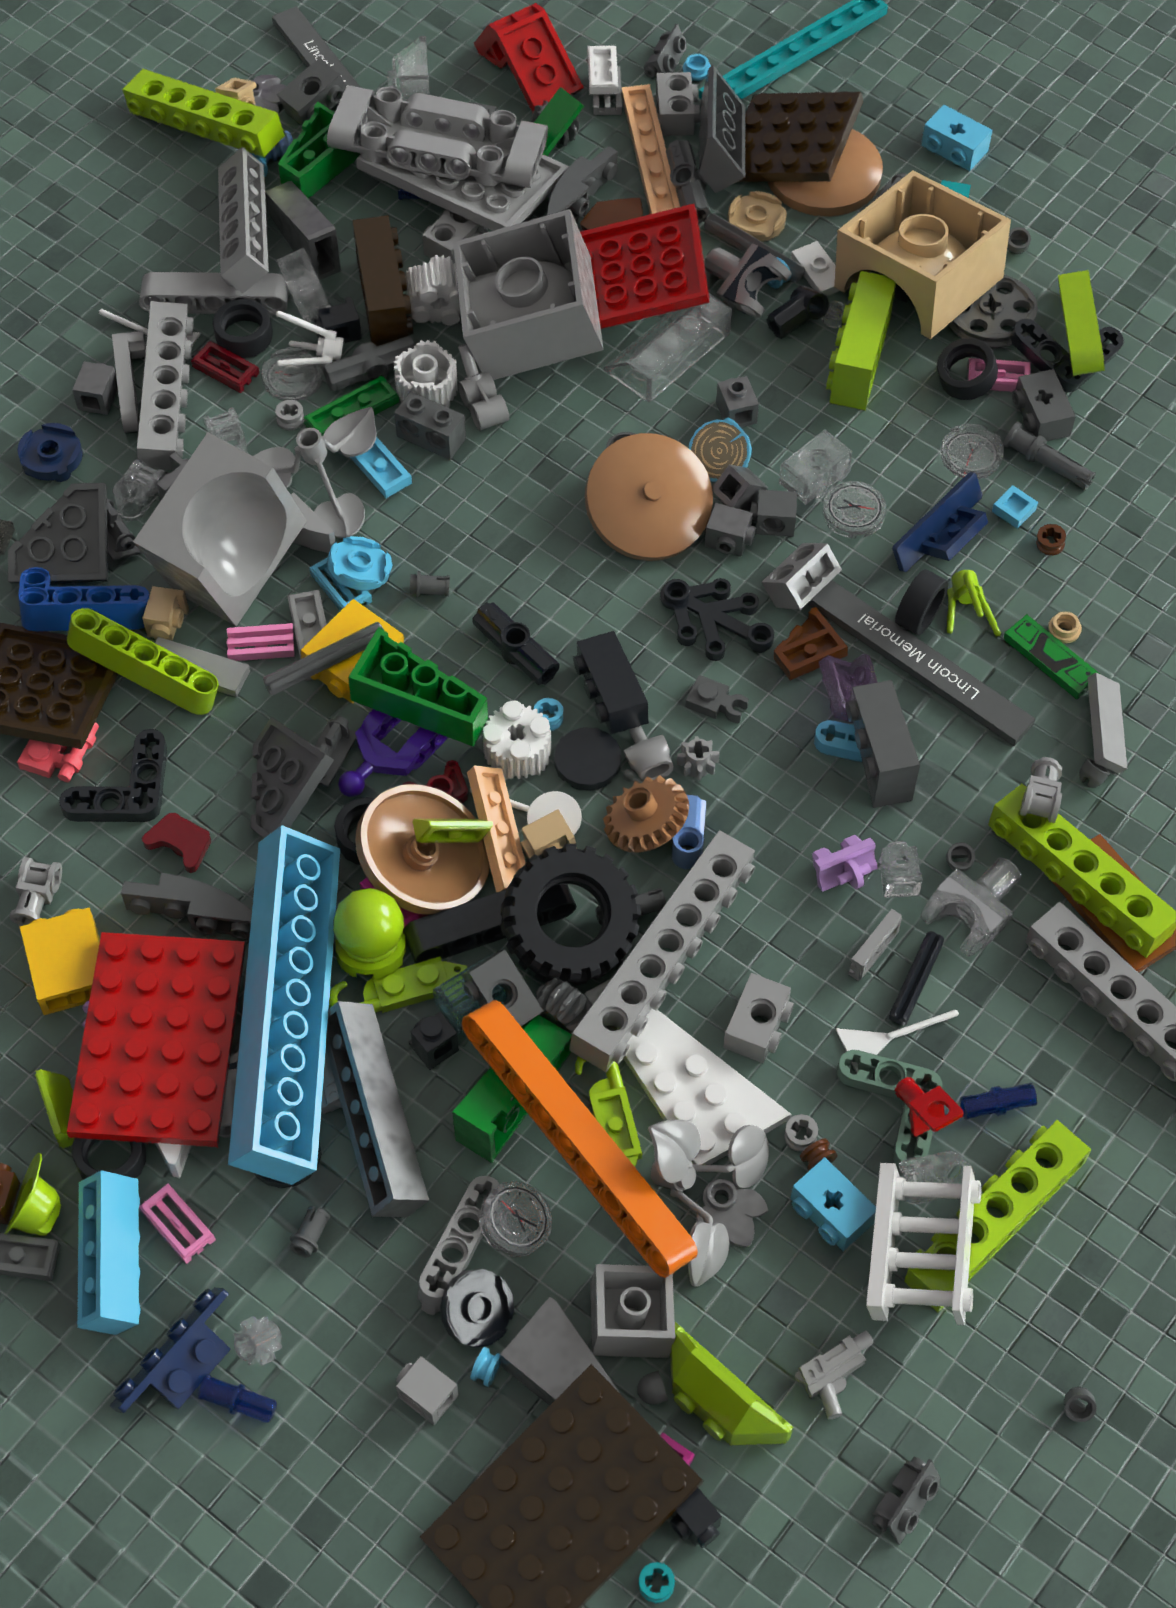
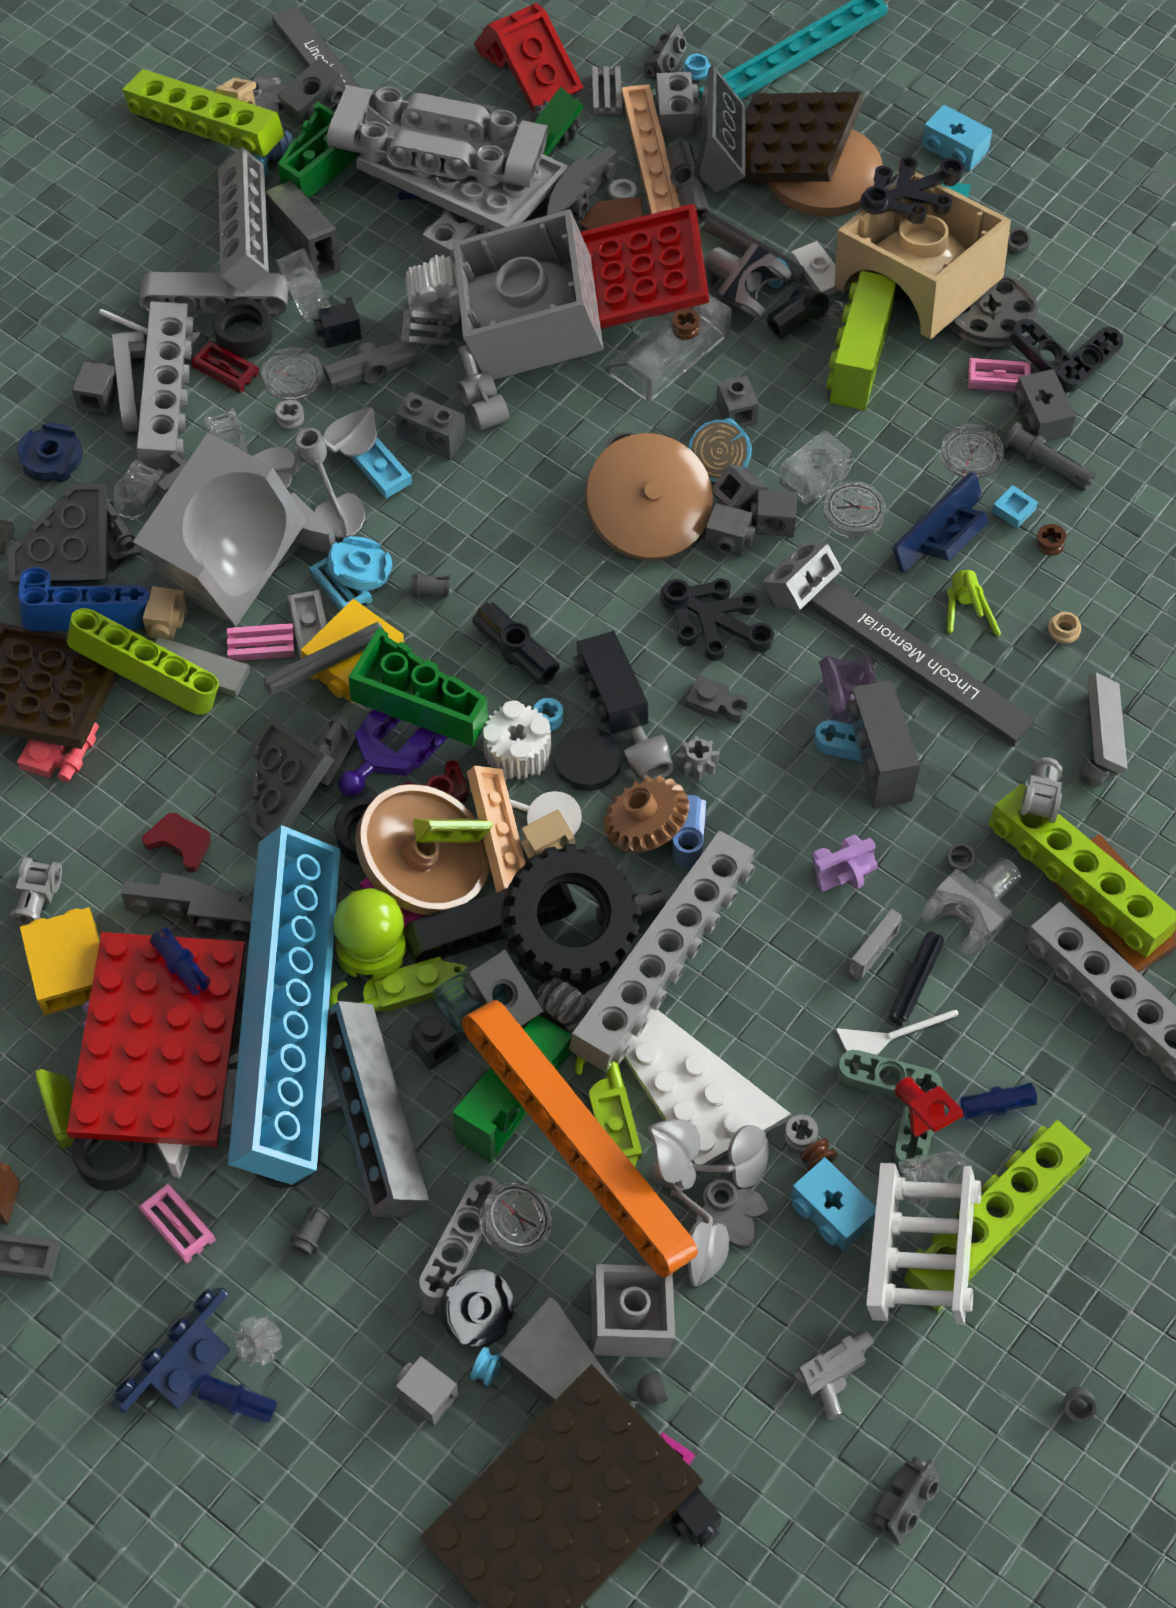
(36, 1204): lime piece -> none
(108, 1253): medium azure brick -> none
(129, 797): black beam -> none
(180, 961): none -> clear blue pin
(329, 347): white plant -> none
(374, 394): green tile -> none
(382, 280): dark brown brick -> none
(410, 69): clear slope -> none
(426, 372): white brick -> none
(441, 329): none -> light grey tile
(602, 70): white plate -> none
(622, 189): none -> light grey tile
(647, 1574): teal bush -> none
(692, 327): none -> reddish brown bush
(721, 1398): lime wedge -> none
(758, 215): tan tile -> none
(764, 999): light grey brick -> none
(808, 646): reddish brown wing -> none
(879, 200): none -> black plant
(900, 870): clear brick -> none
(921, 602): black tyre -> none
(961, 349): black tyre -> none
(1050, 655): green tile -> none
(1081, 323): lime beam -> none

